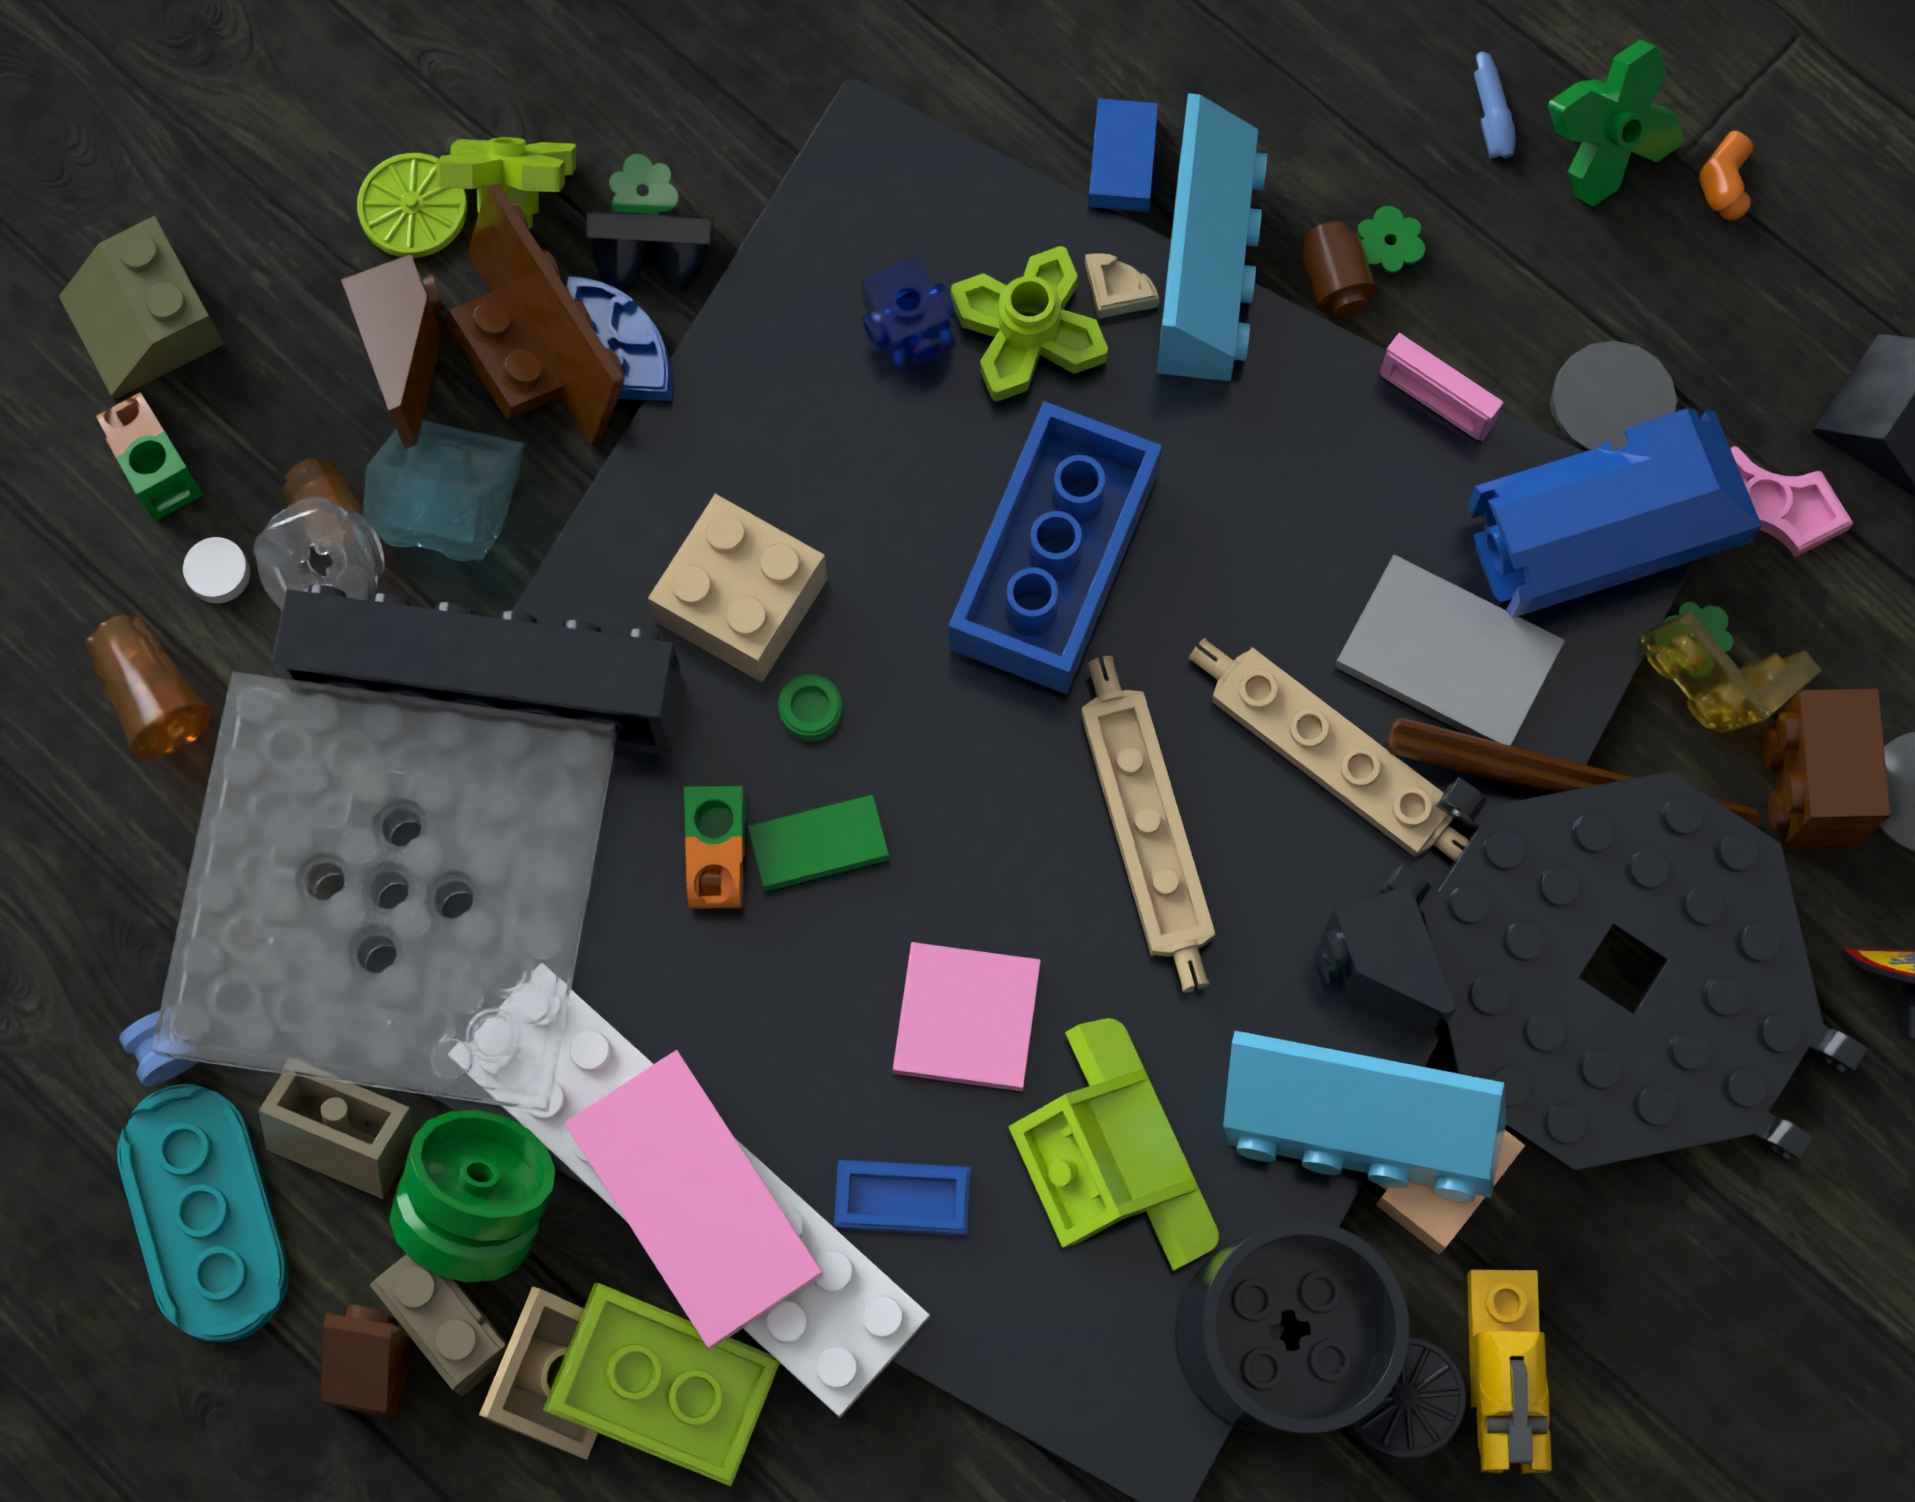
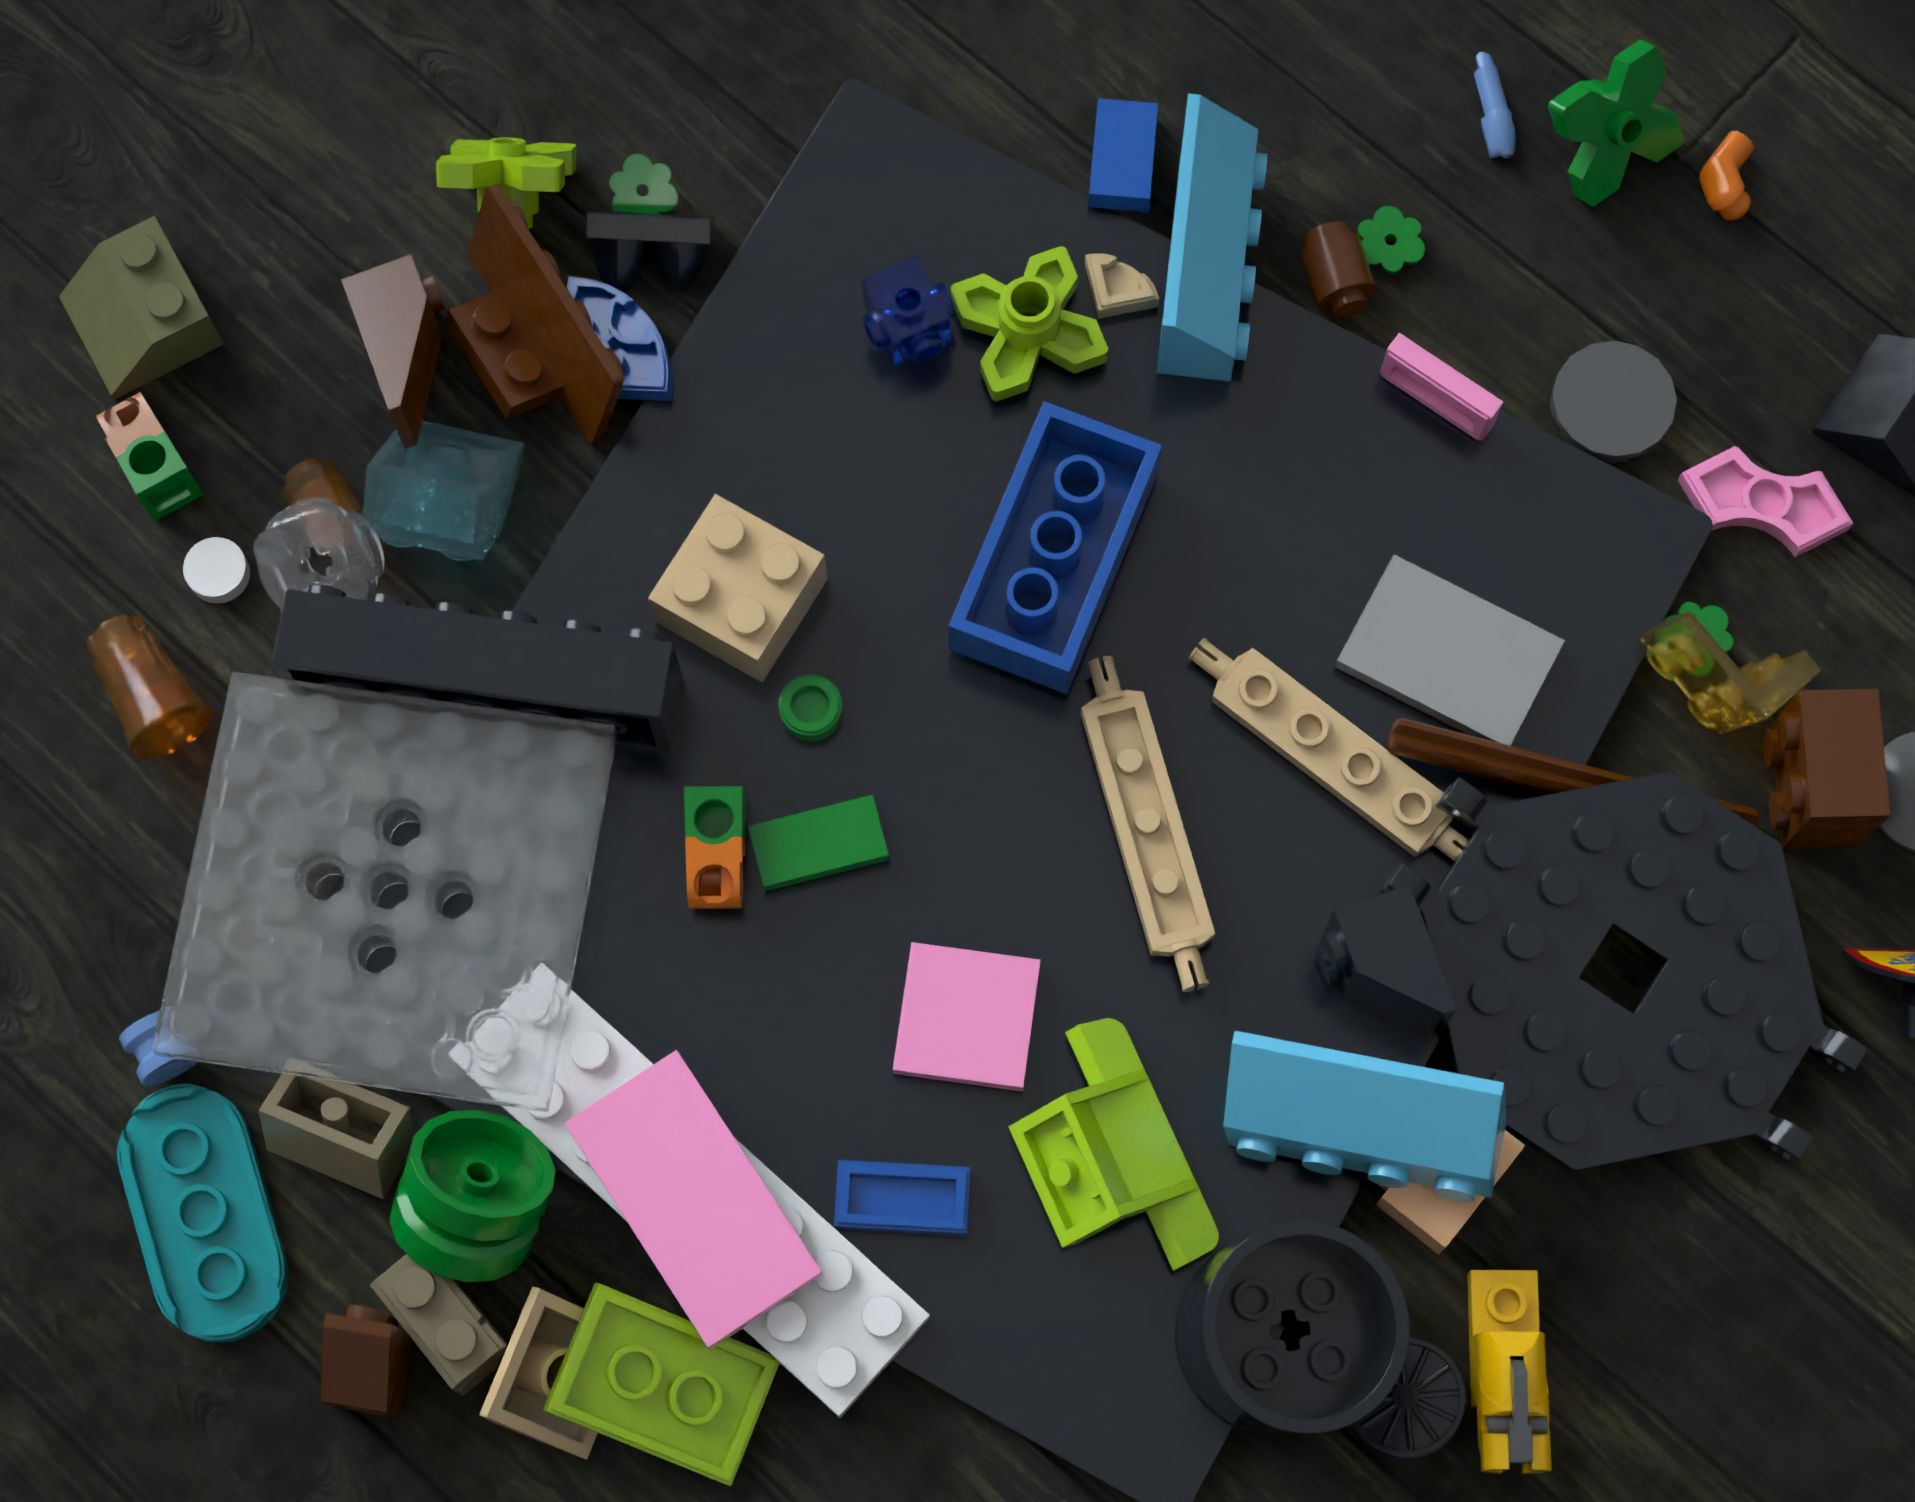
(406, 209): lime wheel -> none
(1613, 513): blue brick -> none

